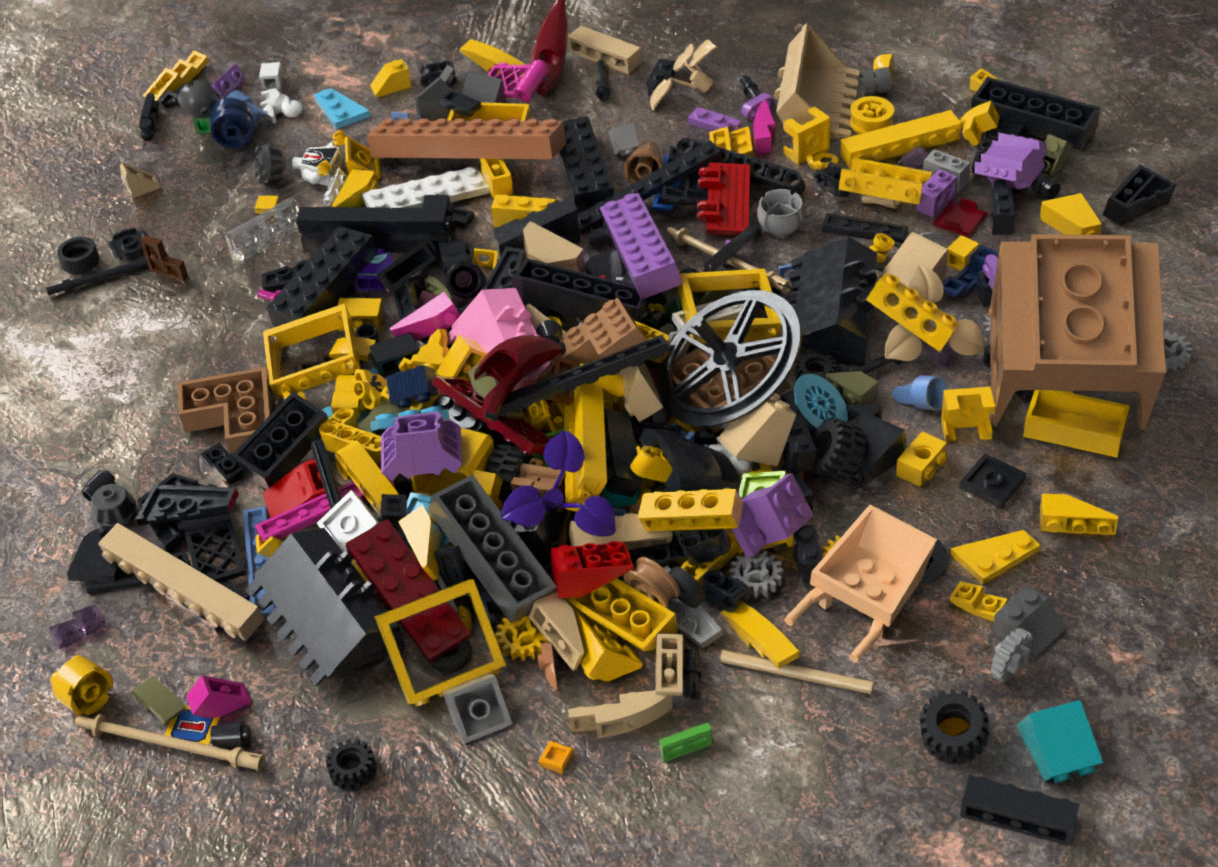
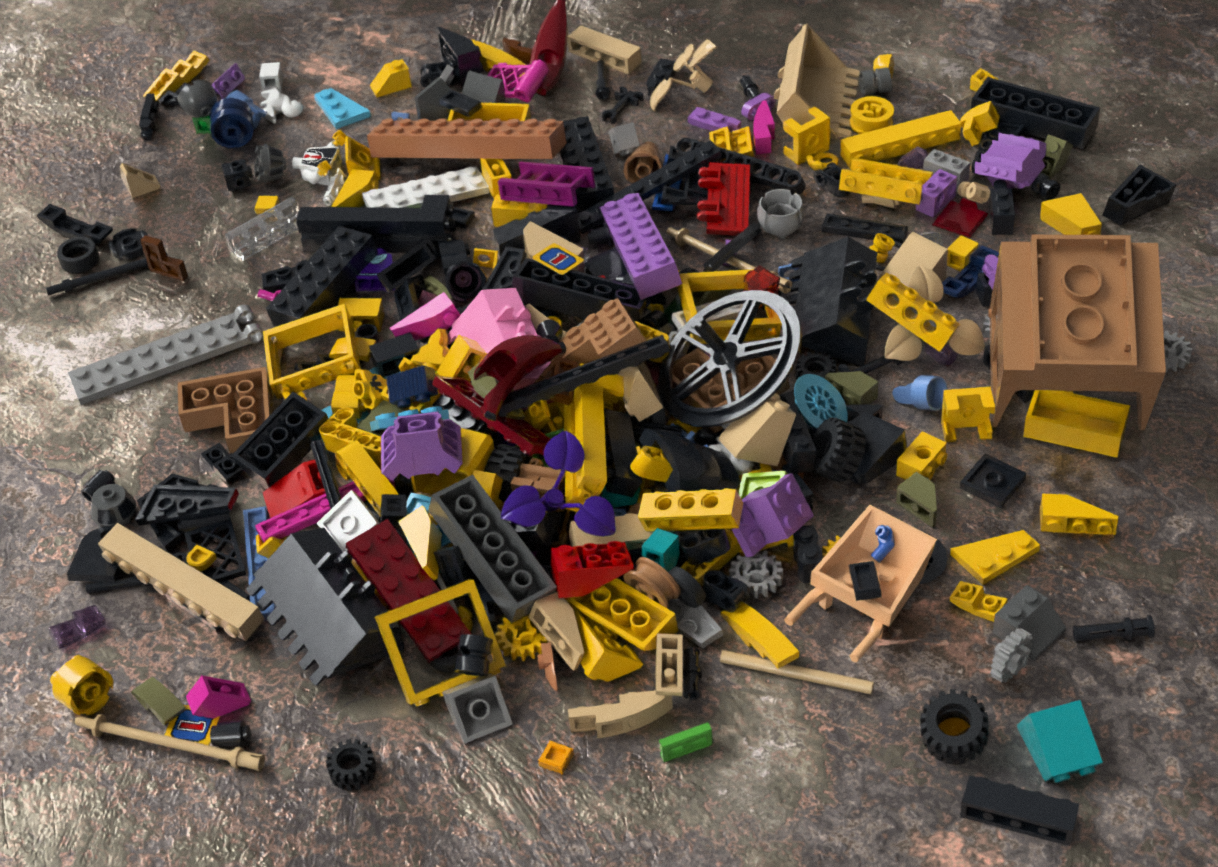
(70, 227): none -> black slope
(165, 355): none -> light grey hinge
(200, 558): none -> yellow tile
(237, 175): none -> black brick
(460, 52): none -> black slope
(473, 655): none -> black wheel
(515, 49): none -> reddish brown slope
(546, 183): none -> magenta fence
(558, 258): none -> sticker
(624, 98): none -> black bar
(662, 548): none -> teal slope
(761, 280): none -> clear red slope
(865, 580): none -> black tile
(886, 542): none -> blue arm
(919, 498): none -> olive slope
(974, 191): none -> tan leg
(1129, 627): none -> black pin

